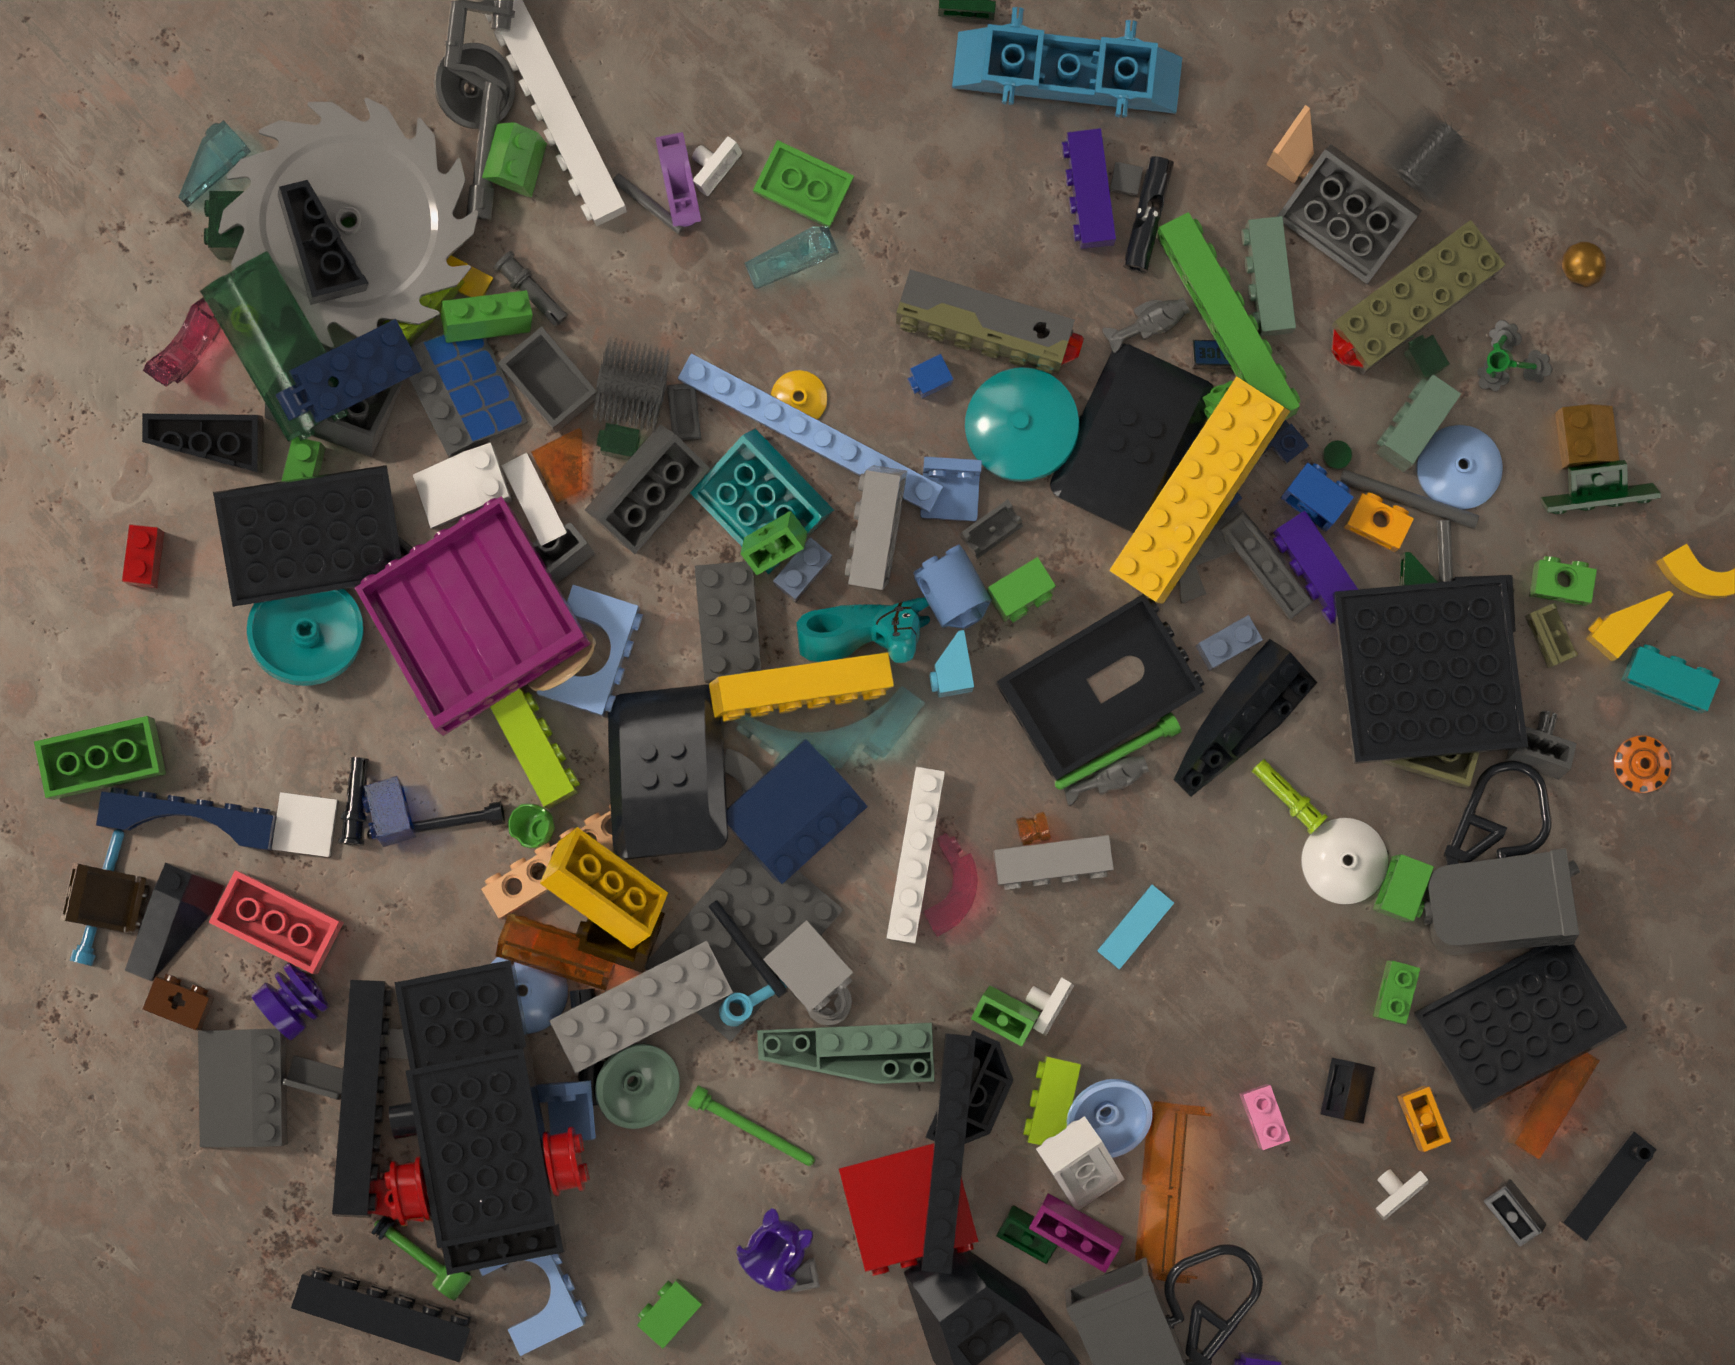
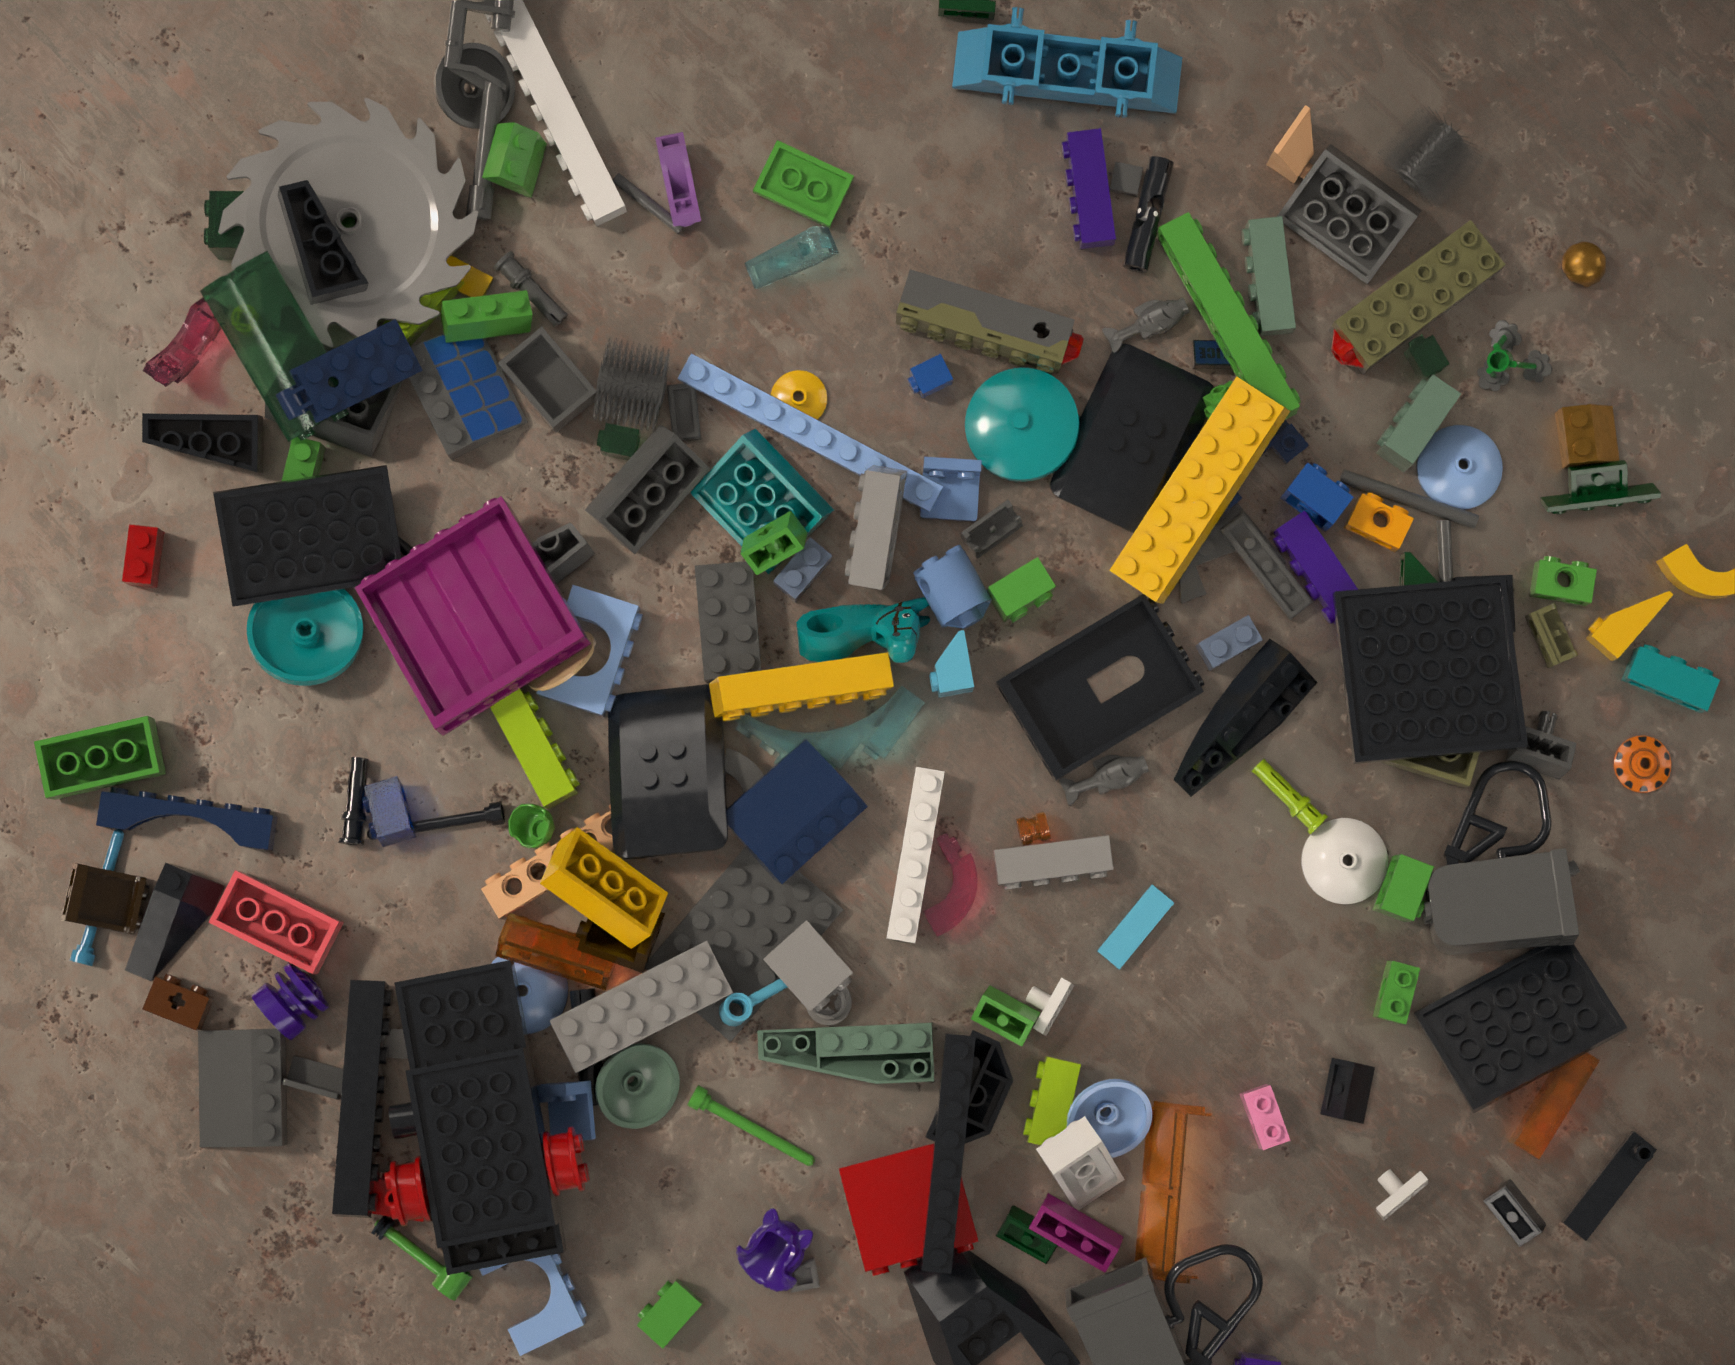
(214, 158): clear light blue slope -> none
(305, 824): white tile -> none
(383, 1314): black brick -> none
(461, 485): white slope -> none
(534, 499): white sticker -> none
(562, 464): clear orange wing -> none
(714, 164): white tile -> none
(748, 949): black bar -> none
(1166, 727): bright green piece -> none
(1337, 455): dark green tile -> none
(1424, 1118): light orange brick -> none

